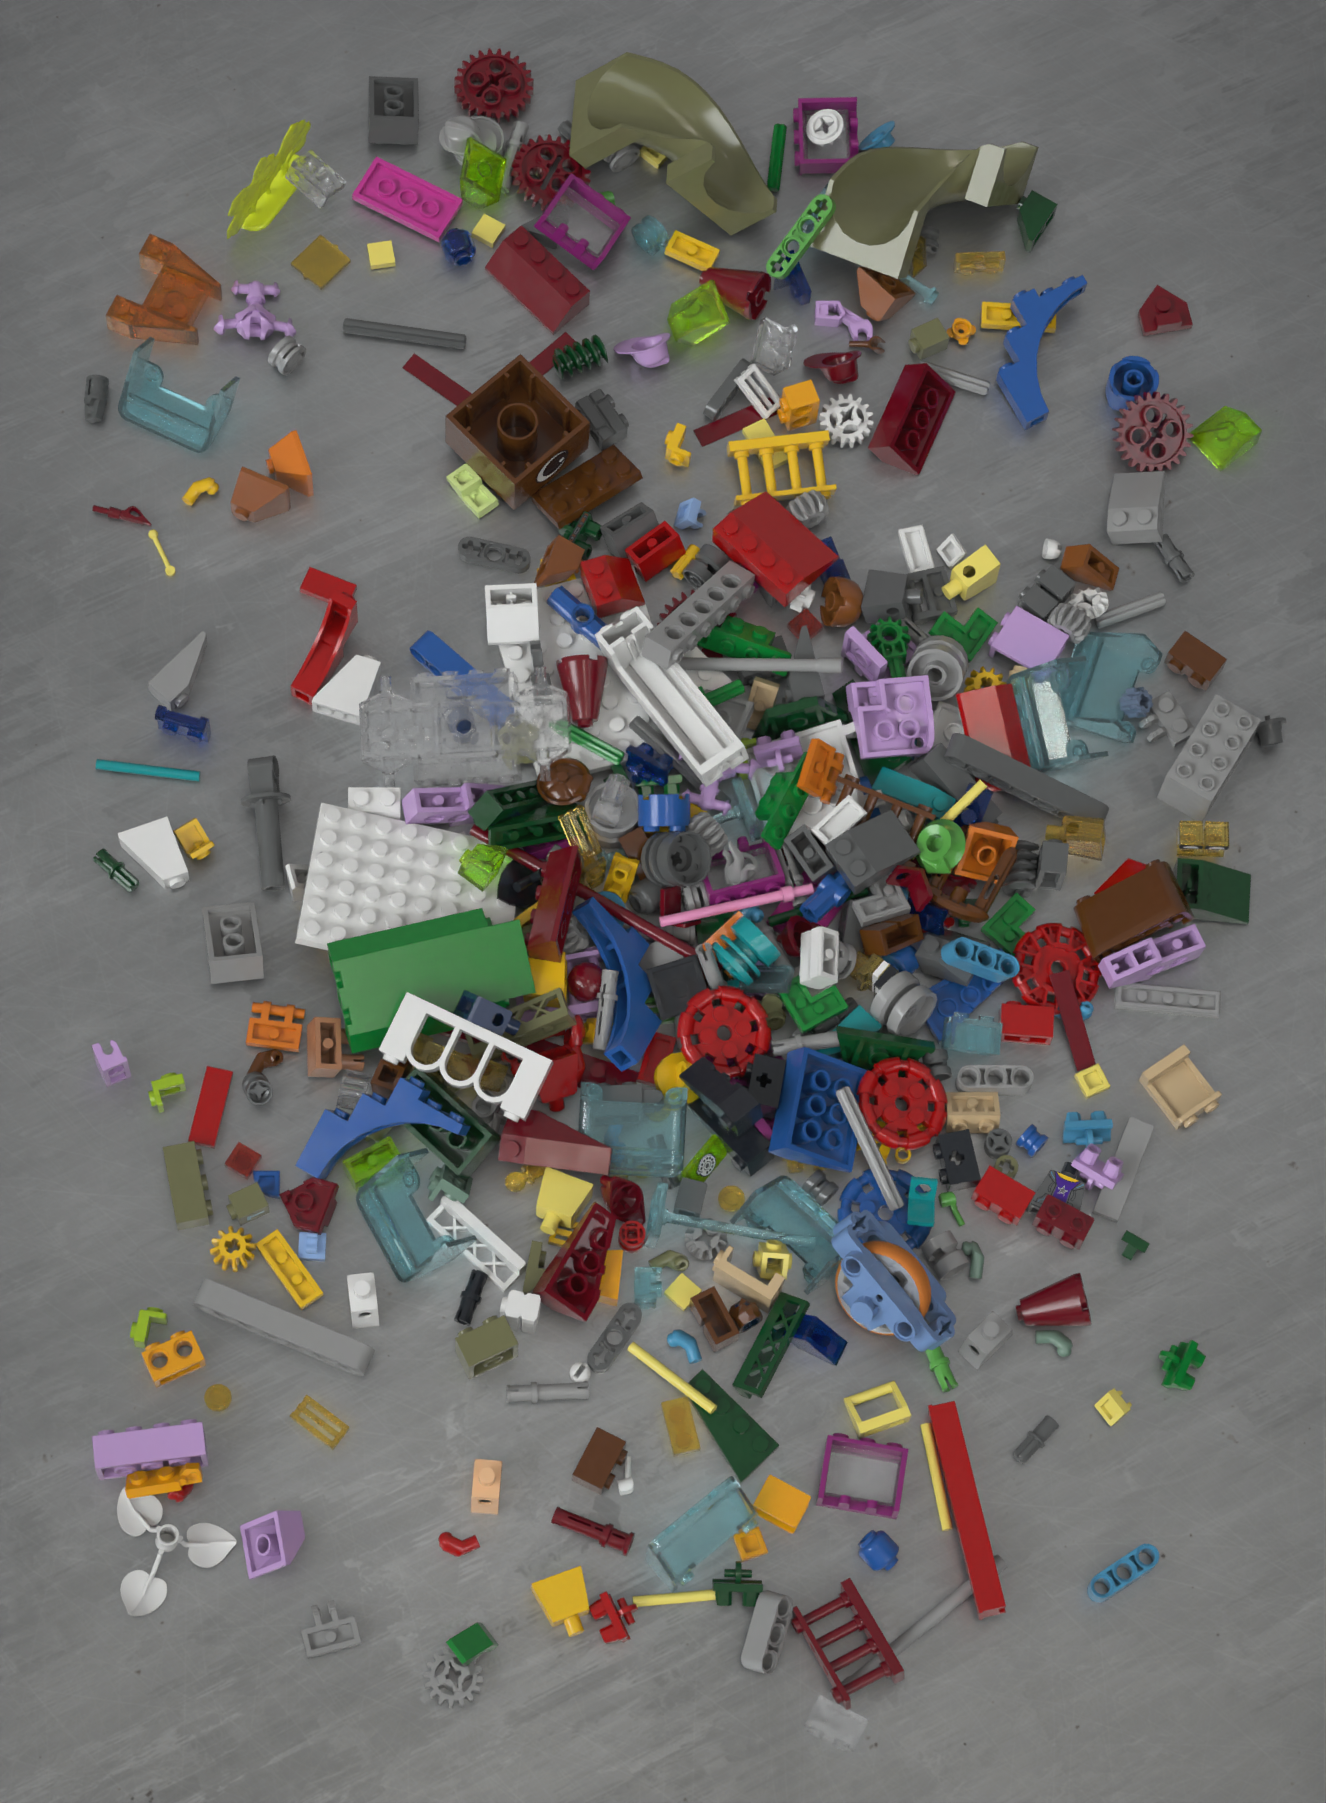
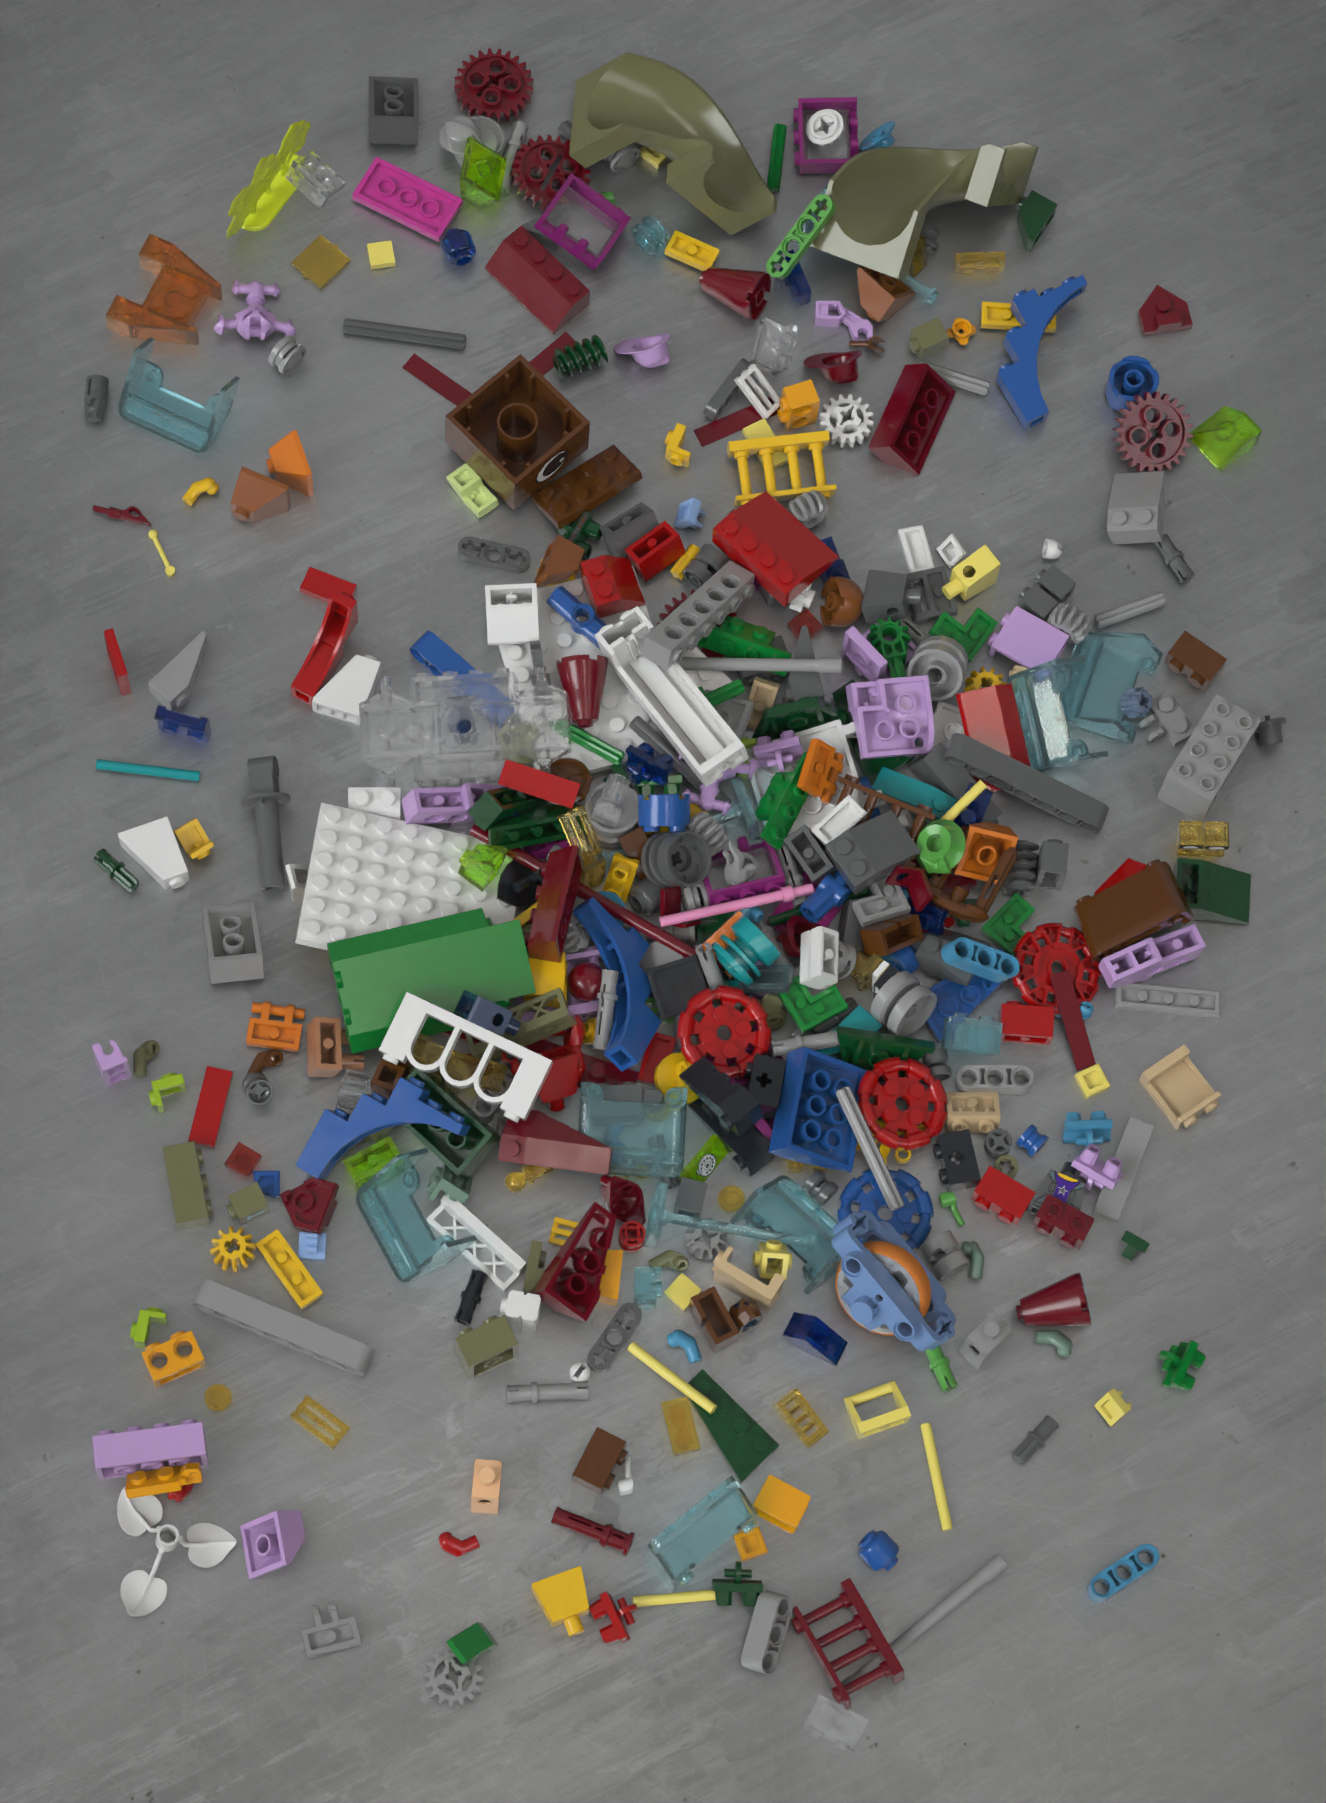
(117, 662): none -> red tile
(142, 1056): none -> olive arm
(363, 1299): white torso -> none
(488, 230): light yellow tile -> none
(539, 783): none -> red tile
(561, 1200): light yellow torso -> none
(605, 423): dark grey brick -> none
(697, 315): clear neon green slope -> none
(766, 1345): dark green fence -> none
(786, 1415): none -> clear yellow slope
(862, 1476): window -> none
(921, 1205): teal bracket -> none
(967, 1510): red tile -> none
(1083, 834): clear yellow torso -> none
(1089, 566): dark orange slope -> none
(1099, 602): white gear -> none

